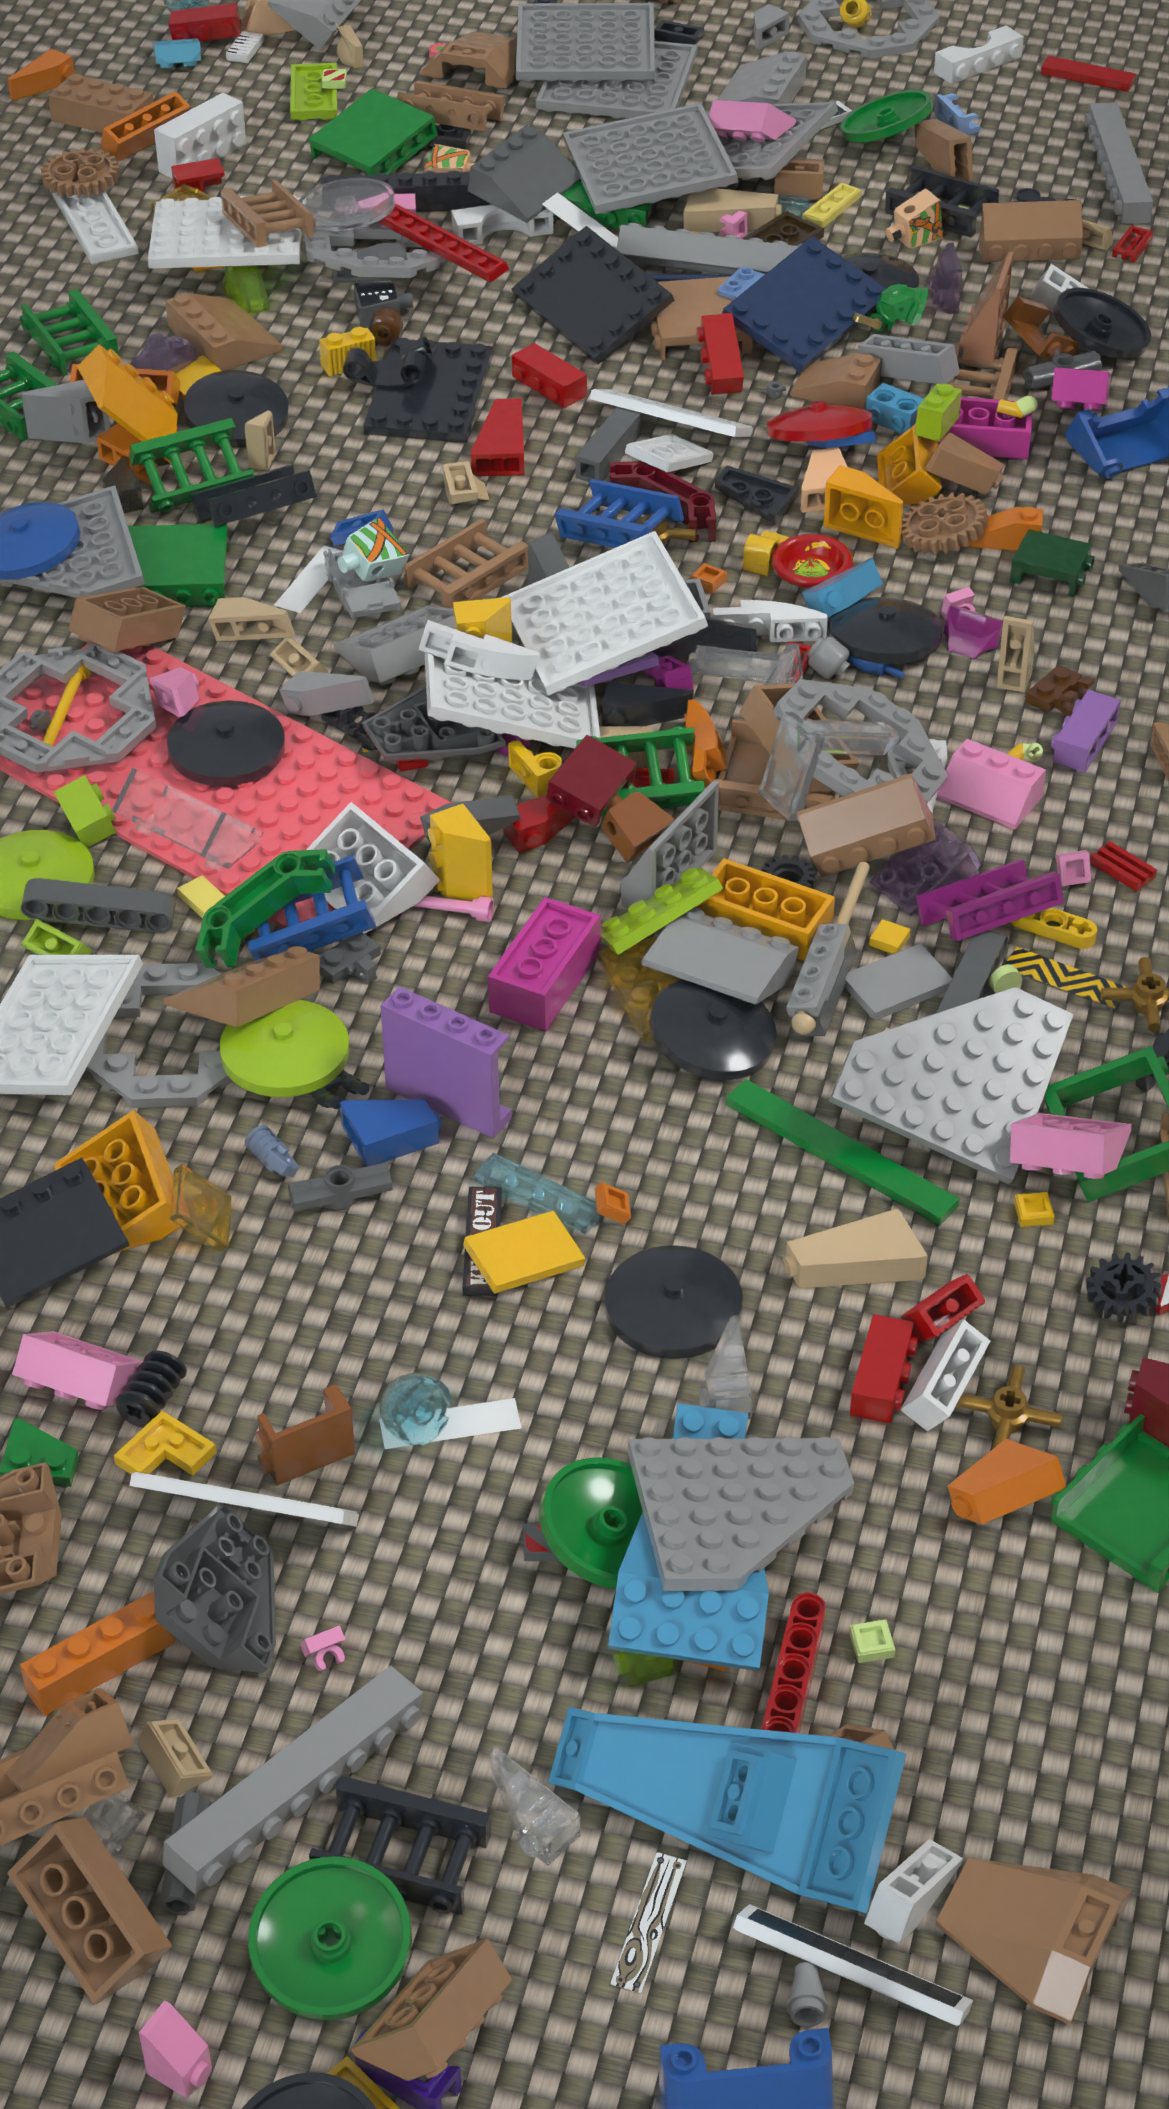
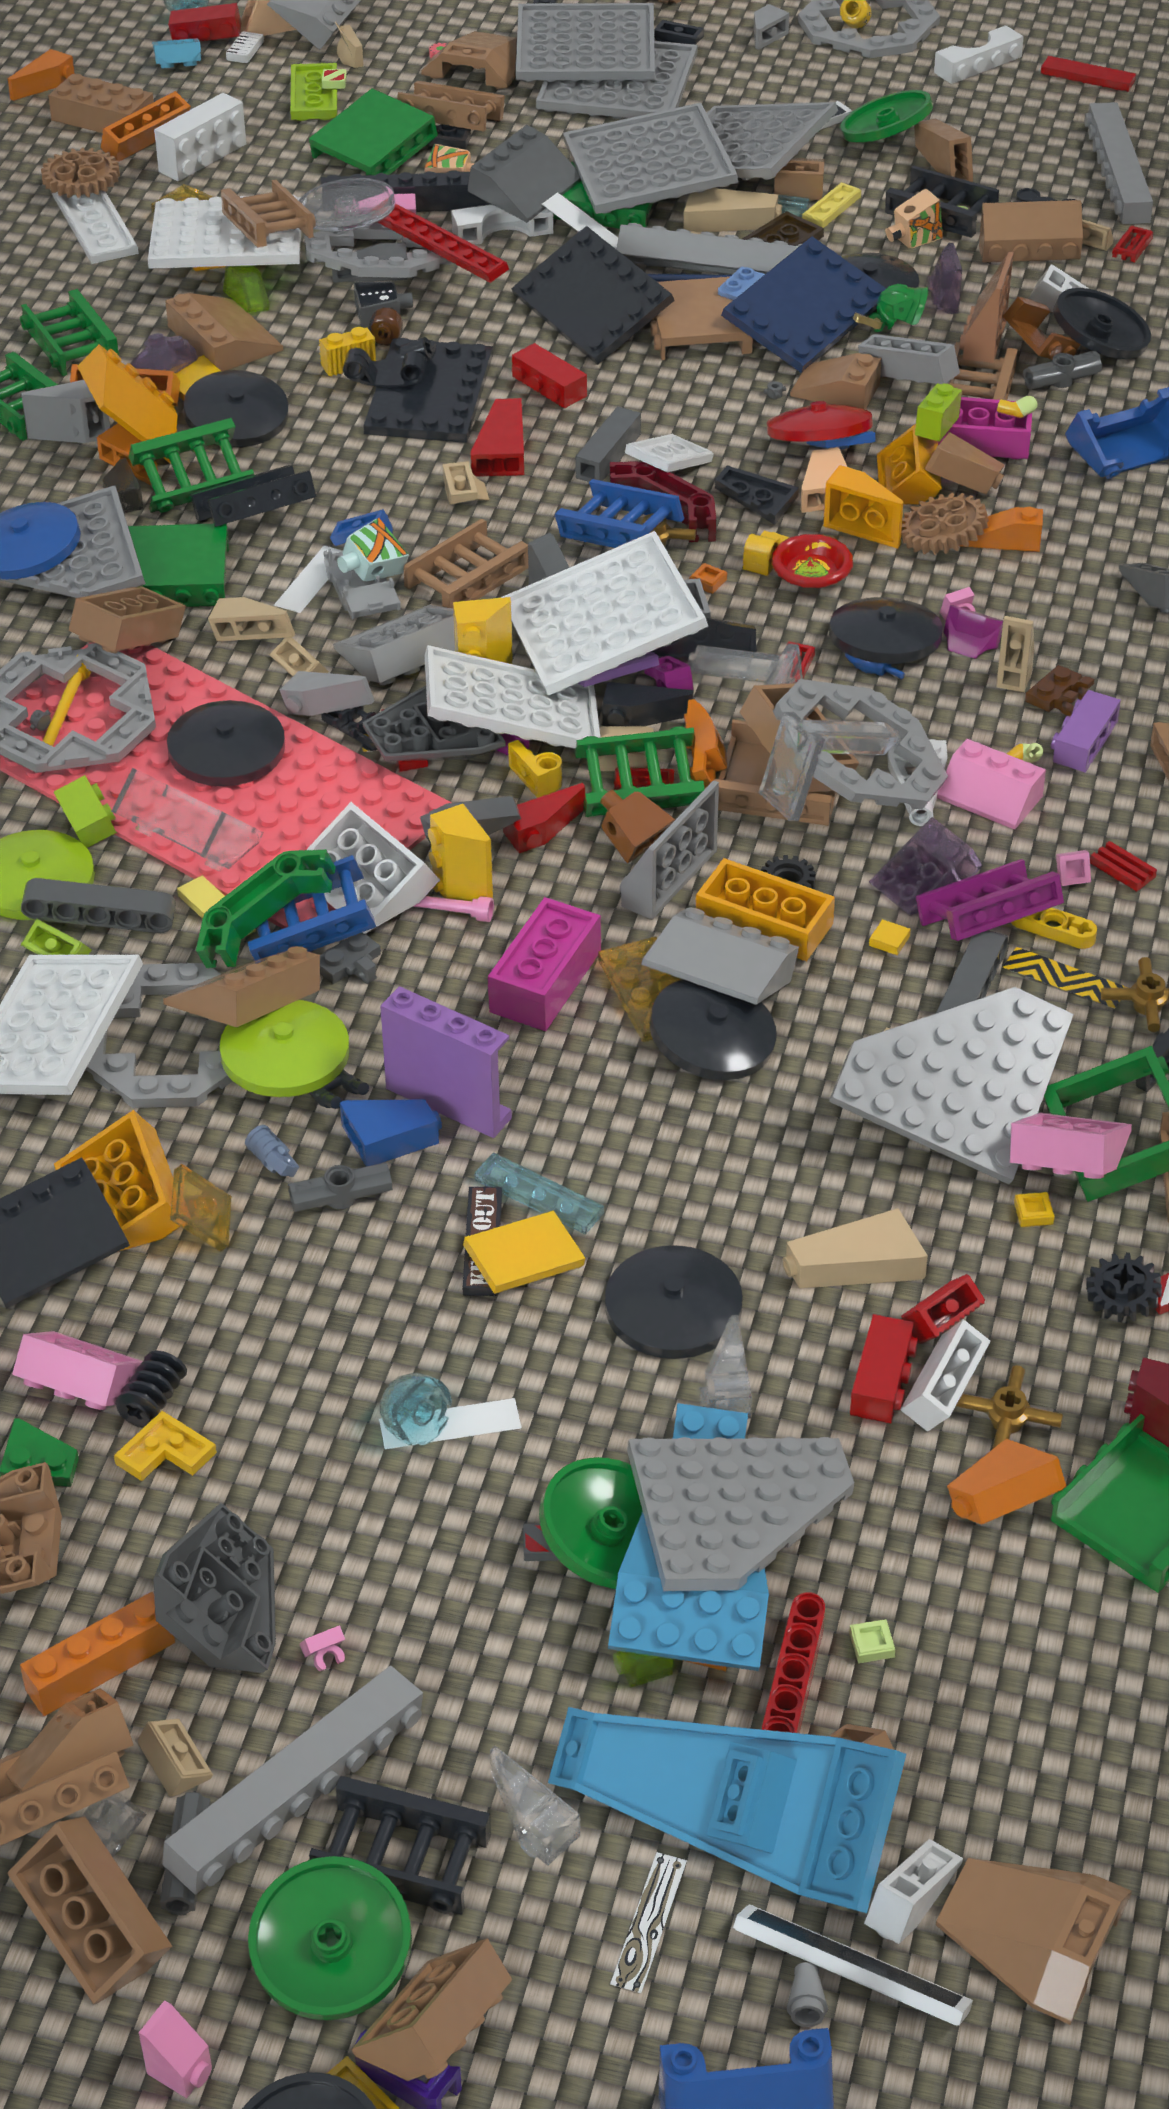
(176, 690): bright pink slope -> none
(198, 174): red panel -> none
(244, 1498): white tile -> none
(260, 441): tan slope -> none
(309, 1443): dark orange panel -> none
(477, 655): white slope -> none
(590, 780): dark red panel -> none
(612, 1203): orange tile -> none
(659, 910): lime plate -> none
(671, 412): white tile -> none
(720, 354): red brick -> none
(734, 224): bright pink tile -> none
(748, 120): bright pink slope -> none
(768, 80): light grey slope -> none
(777, 619): white slope -> none
(826, 968): piece -> none
(828, 657): light grey head -> none
(843, 588): dark azure slope -> none
(843, 1152): green tile -> none
(866, 825): medium nougat slope -> none
(893, 407): dark azure brick -> none
(897, 981): light grey tile -> none
(953, 116): light blue hinge -> none
(1005, 978): yellowish green tile -> none
(1052, 558): dark green panel -> none
(1081, 387): dark pink brick -> none

